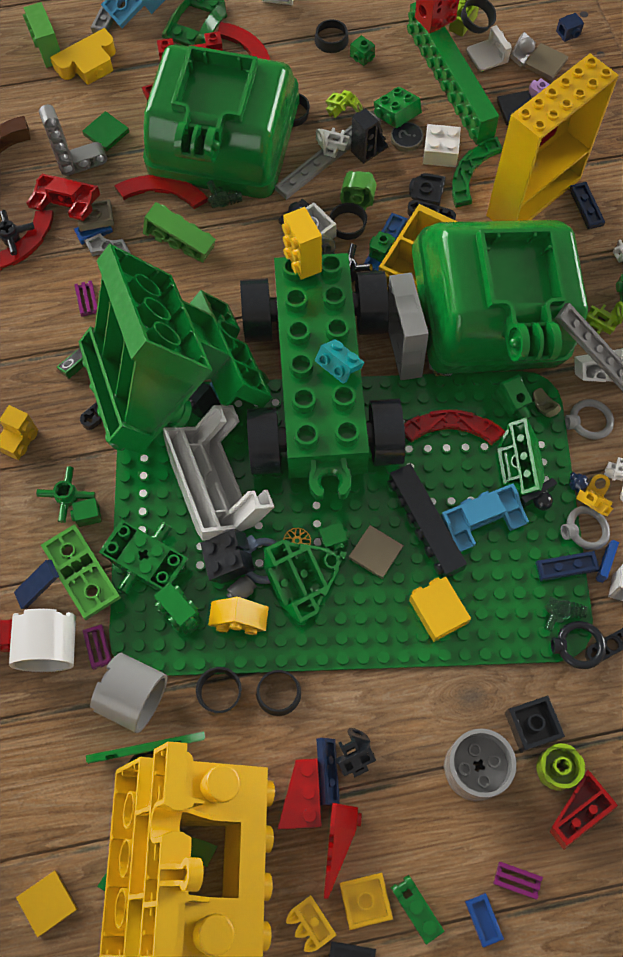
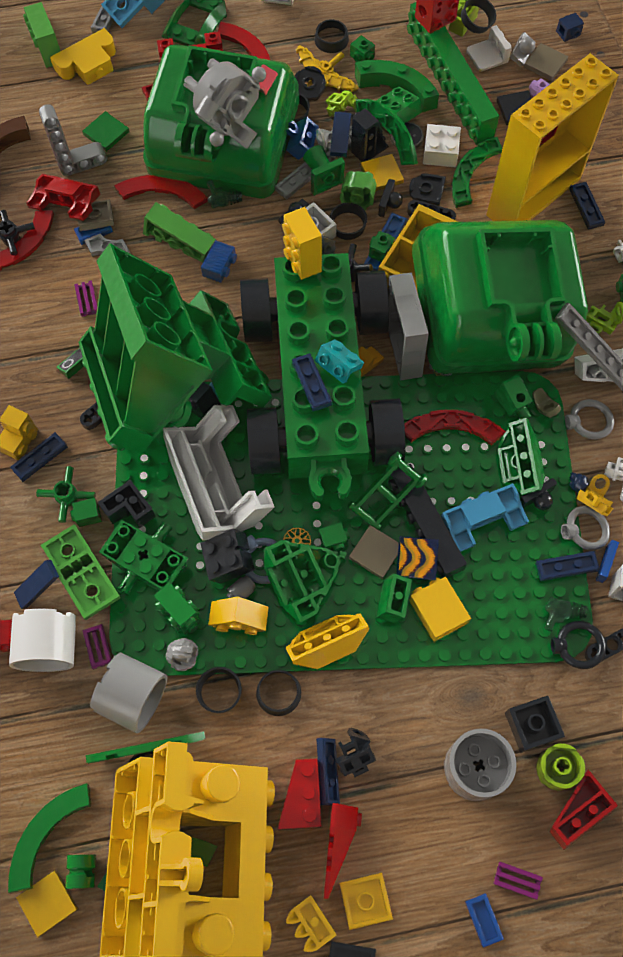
(37, 832): none -> green tile
(39, 457): none -> dark blue tile
(80, 871): none -> green wheel
(127, 501): none -> black brick
(182, 654): none -> light grey piece
(218, 261): none -> blue brick
(225, 99): none -> light grey piece
(269, 80): none -> coral bracket
(302, 137): none -> blue brick
(311, 382): none -> dark blue tile
(318, 79): none -> black plate
(323, 173): none -> green plant
(327, 69): none -> yellow bar
(328, 641): none -> yellow wedge
(340, 134): none -> dark blue tile
(371, 359): none -> light orange slope
(383, 169): none -> yellow tile
(389, 198): none -> black tile
(393, 74): none -> green brick
(394, 126): none -> green tile
(394, 462): none -> green piece
(394, 598): none -> green brick
(417, 557): none -> slope
(418, 910): green plate -> none

